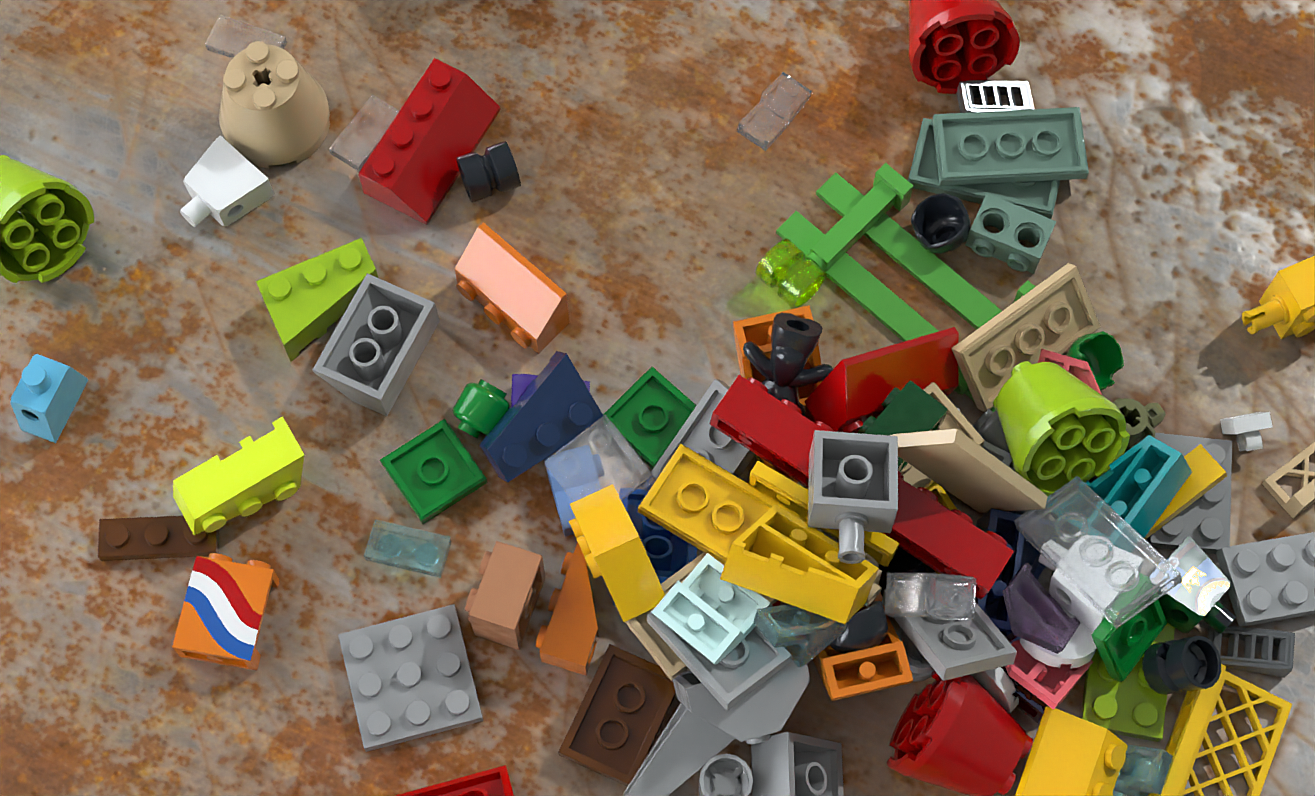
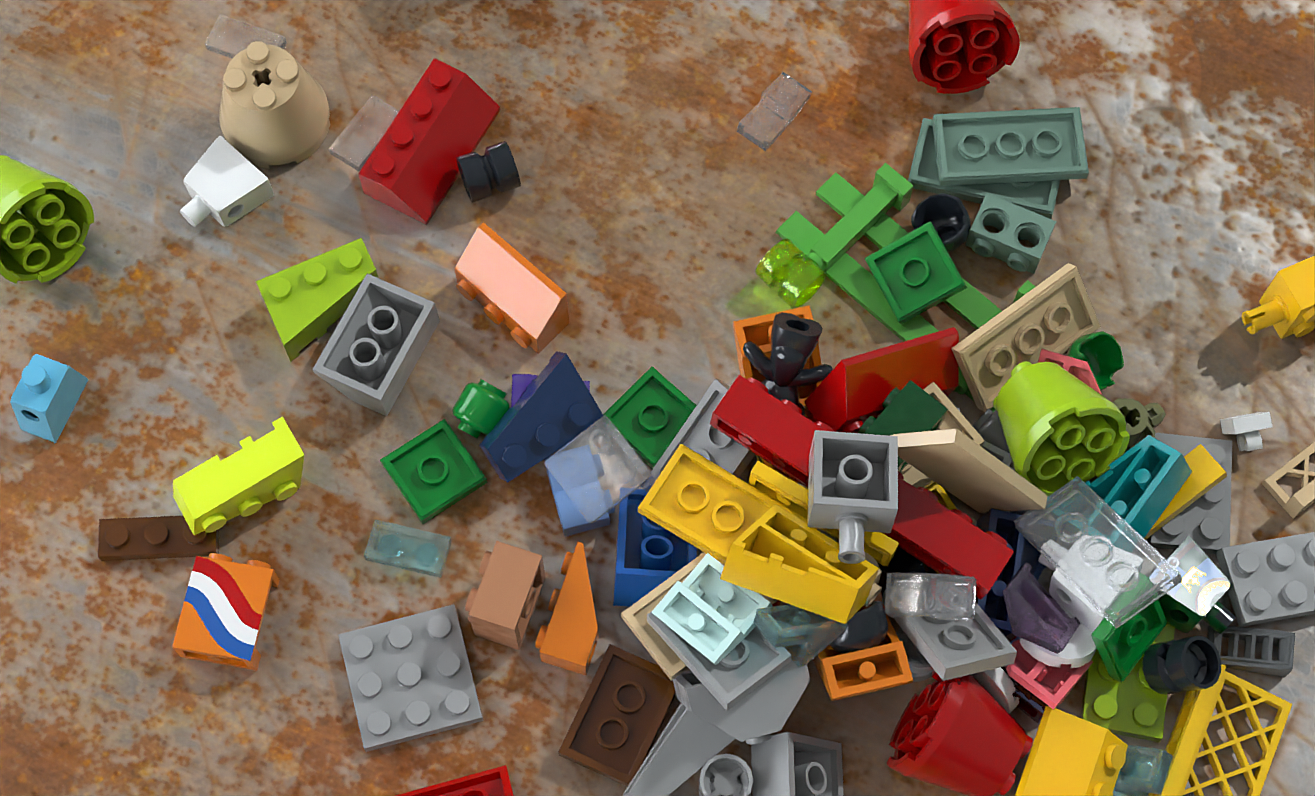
(616, 552): yellow wedge -> none
(915, 273): none -> green tile
(986, 88): slope -> none

